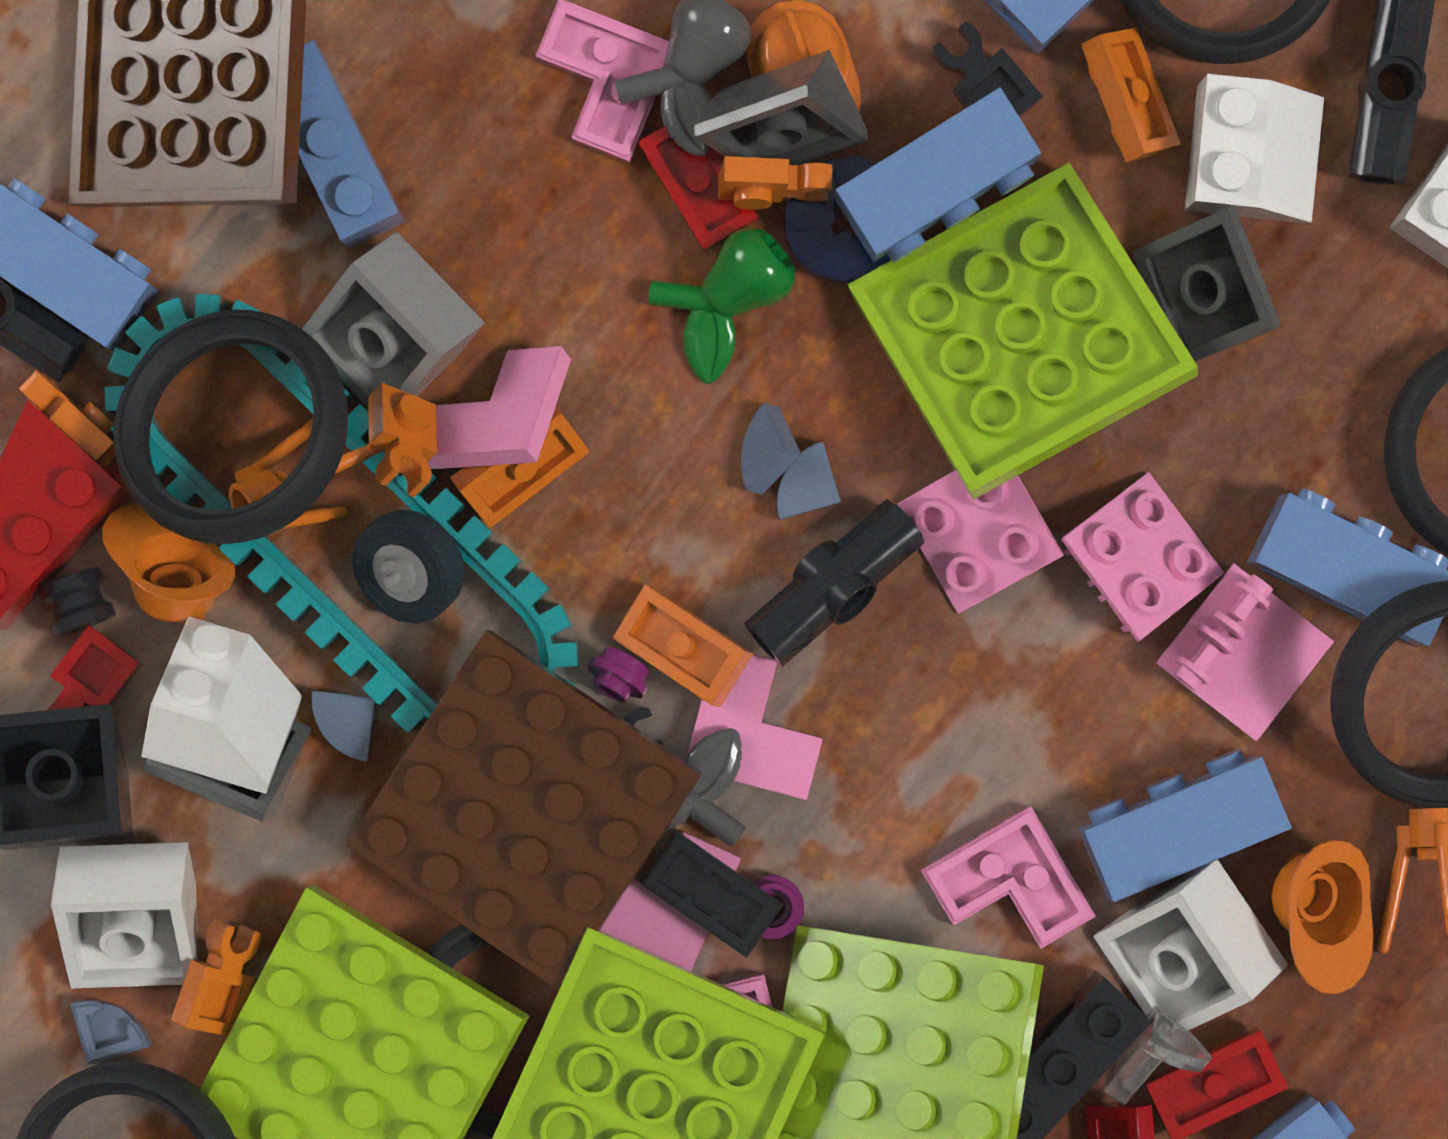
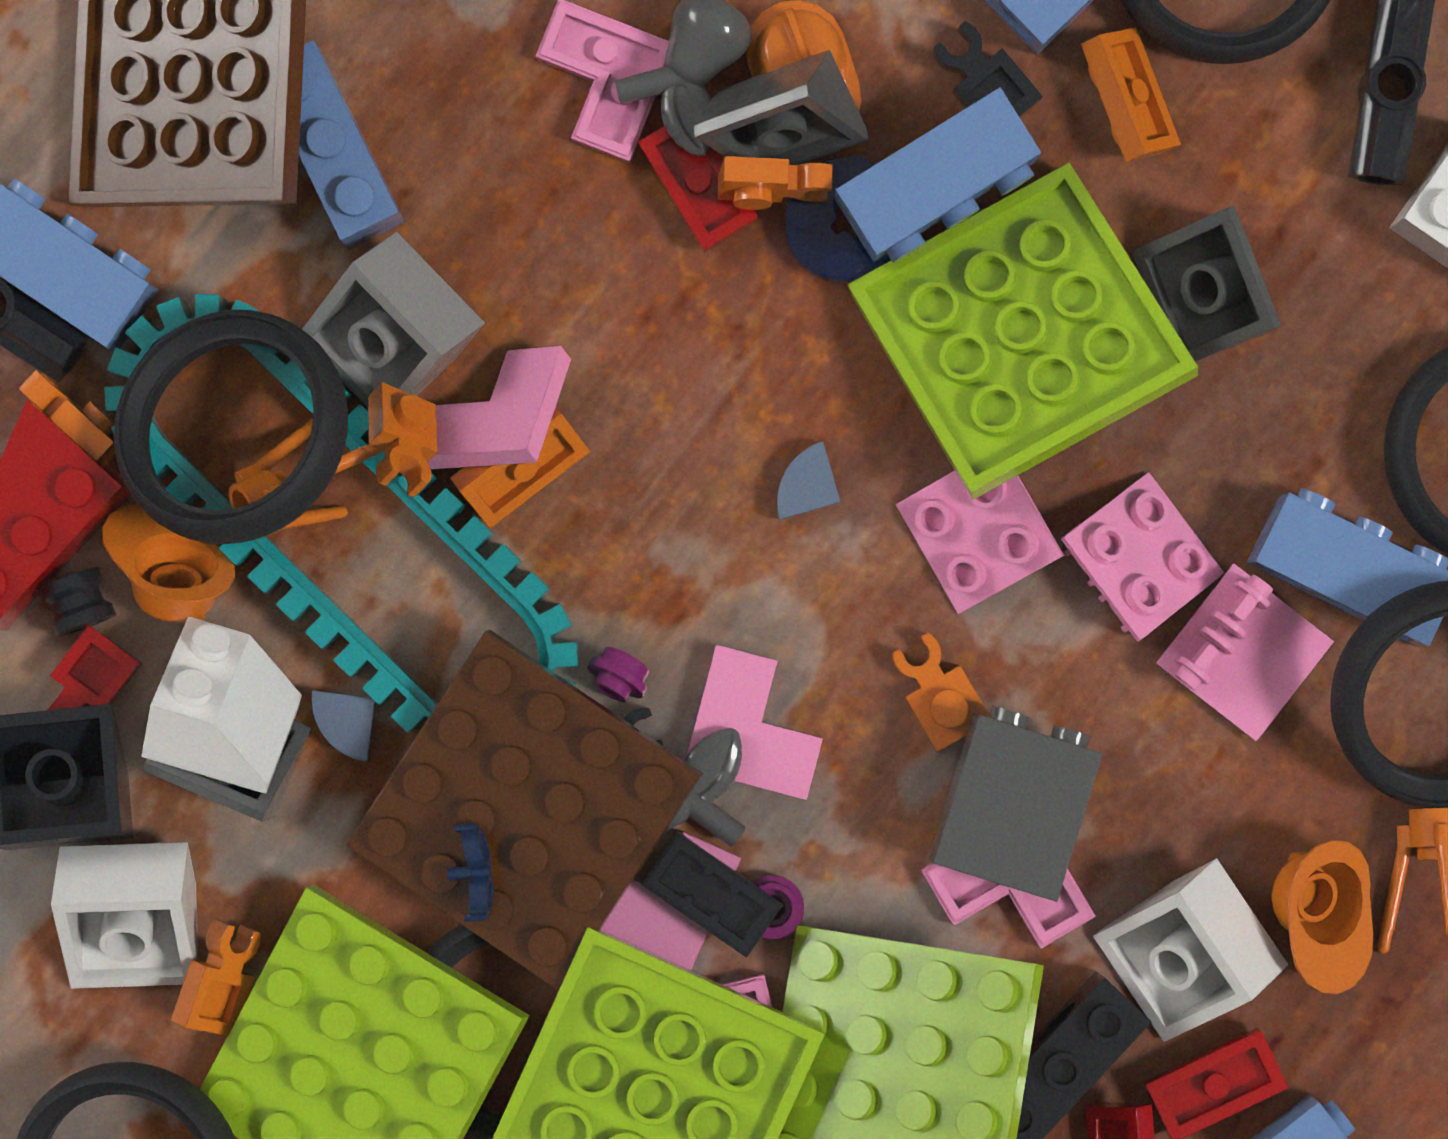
(107, 1030): sand blue tile -> none
(408, 566): black wheel -> none
(478, 870): none -> dark blue piece
(682, 645): orange plate -> none
(746, 276): green piece -> none
(767, 449): sand blue tile -> none
(834, 582): black piece -> none
(944, 700): none -> orange plate
(1016, 803): none -> dark grey brick
(1159, 1042): clear tile -> none
(1183, 824): medium blue brick -> none
(1254, 149): white slope -> none

